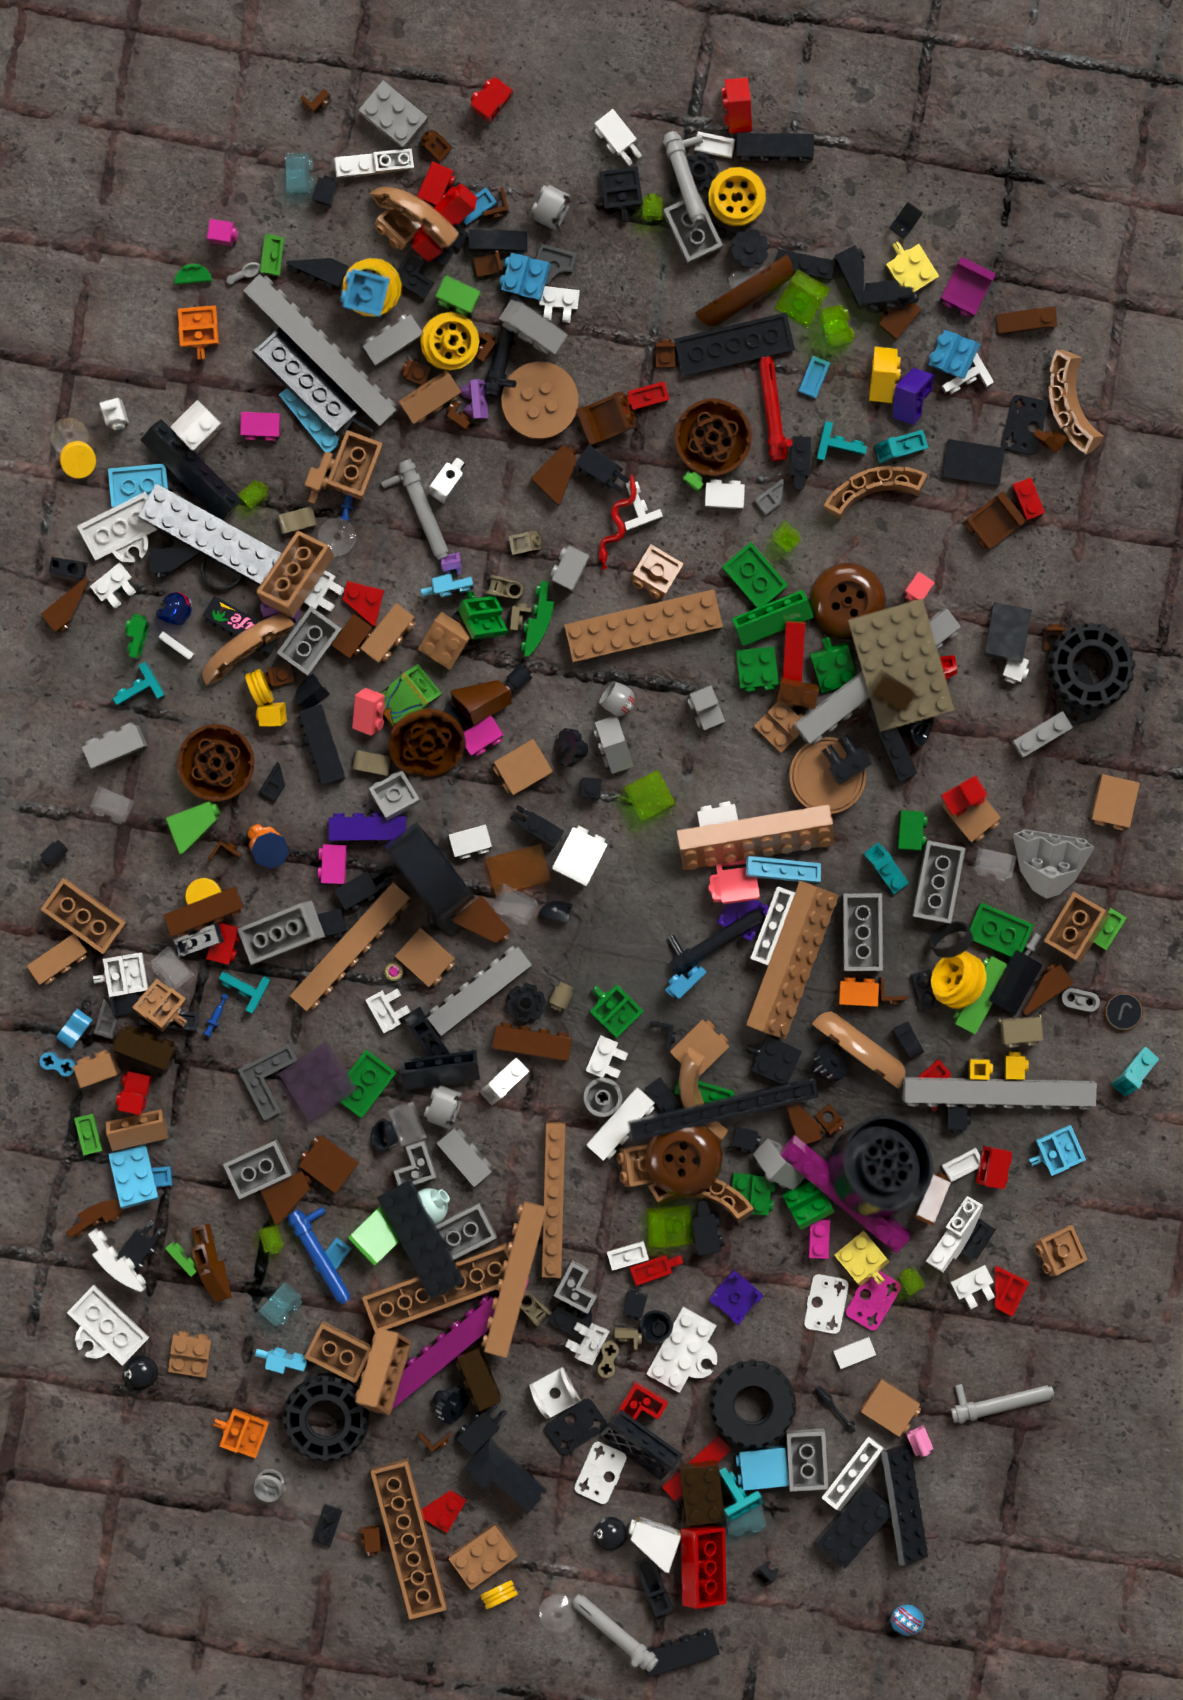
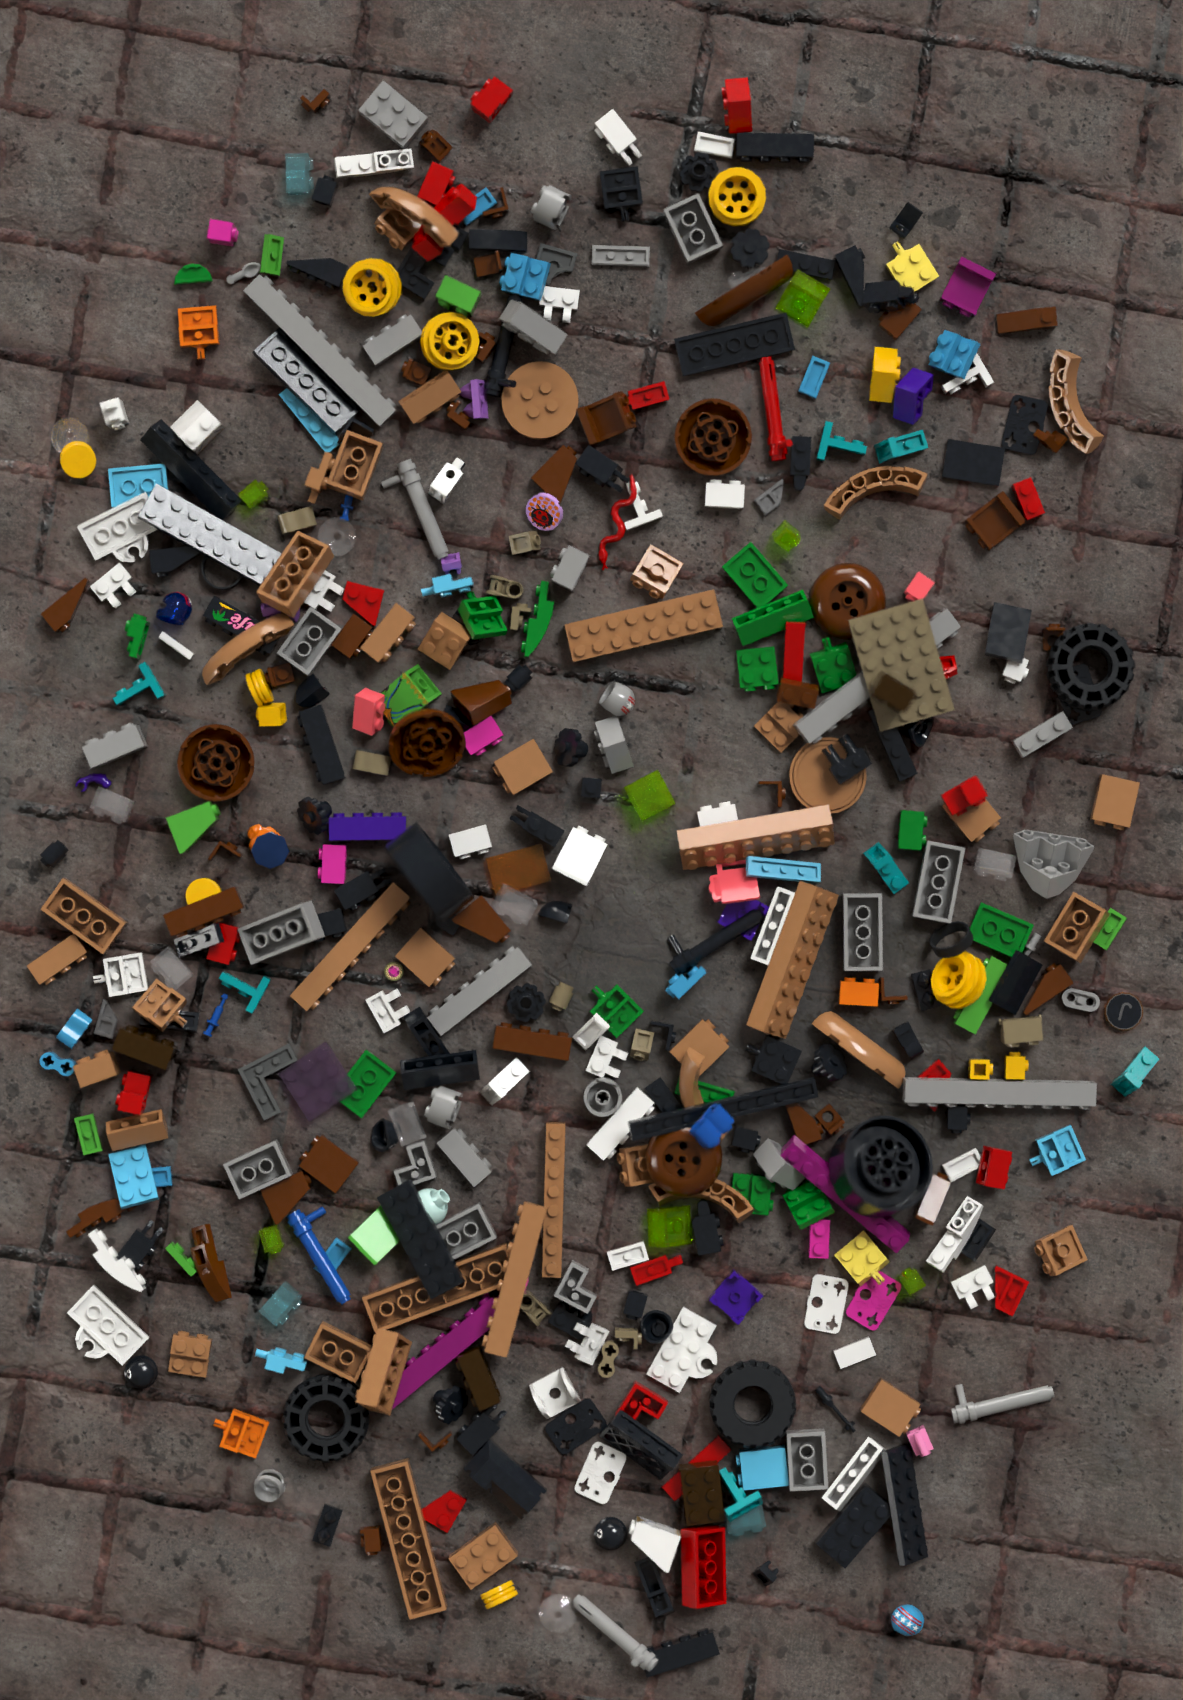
(68, 567): black leg -> none
(94, 777): none -> dark purple piece
(123, 1004): black bracket -> none
(260, 425): dark pink brick -> none
(274, 784): black tile -> none
(314, 814): none -> black plant
(365, 292): dark azure plate -> none
(394, 795): light grey plate -> none
(544, 511): none -> tile
(591, 1031): none -> white tile
(620, 255): none -> light grey tile
(641, 1045): none -> dark tan bracket
(652, 207): clear neon green brick -> none
(665, 354): reddish brown bracket -> none
(676, 153): light grey cylinder -> none
(693, 481): bright green plate -> none
(706, 707): light grey brick -> none
(712, 1126): none -> blue brick
(780, 791): none -> reddish brown bracket
(836, 327): clear neon green slope -> none

